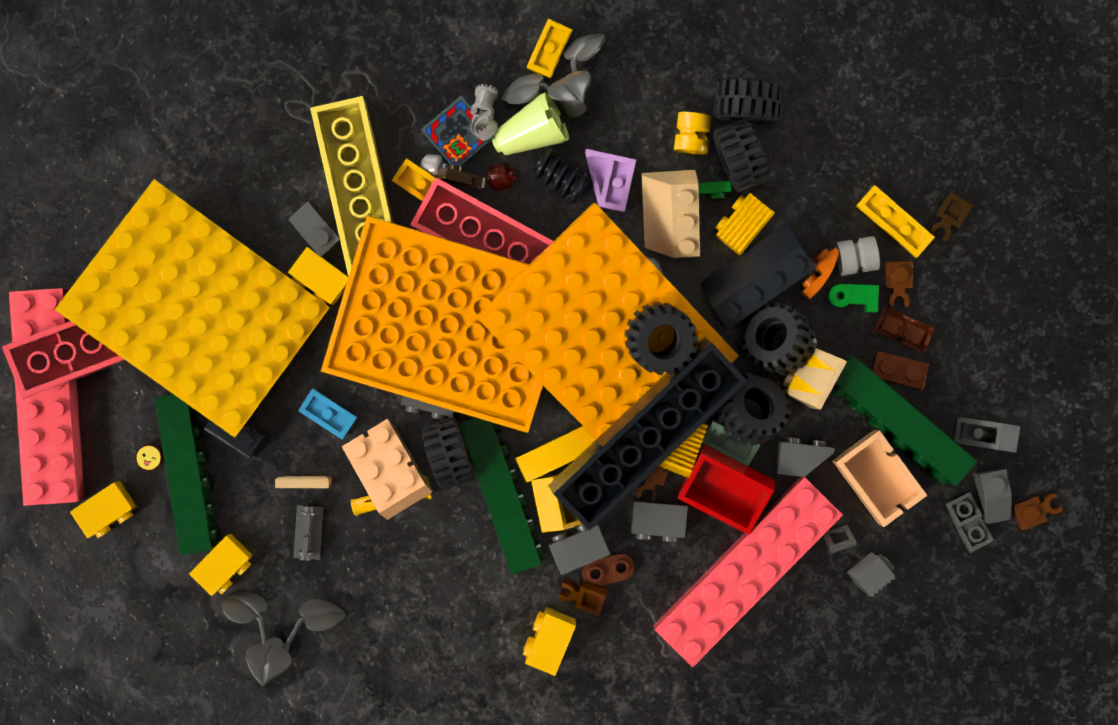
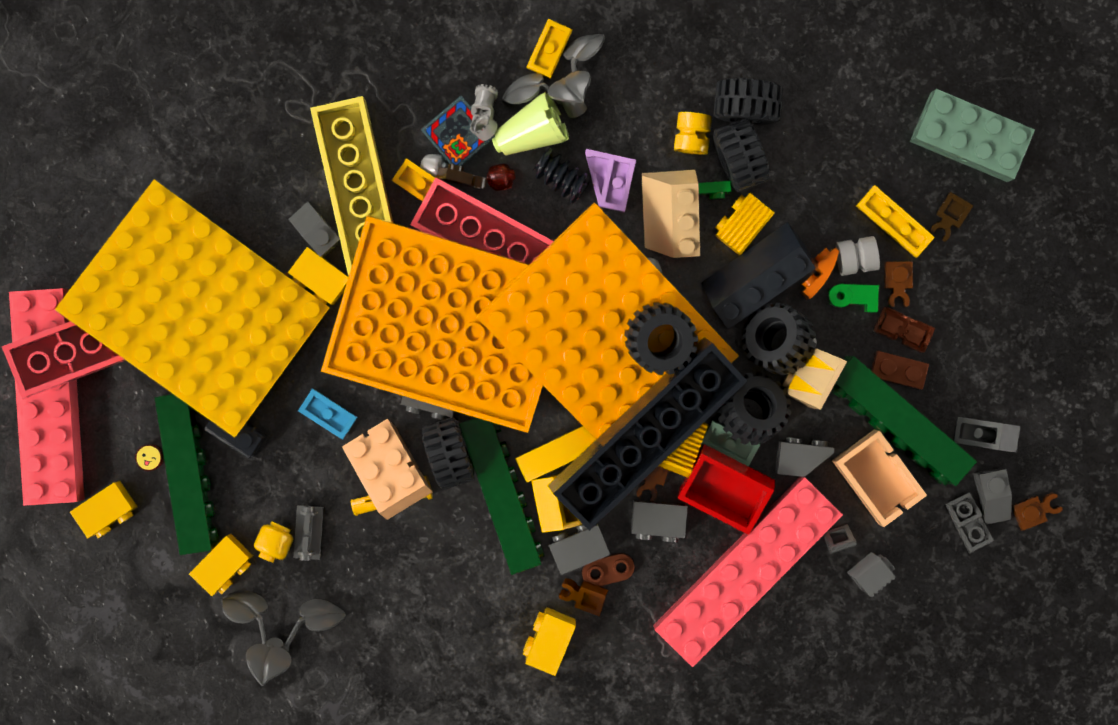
(273, 542): none -> yellow head
(303, 482): tan tile -> none
(972, 135): none -> sand green brick

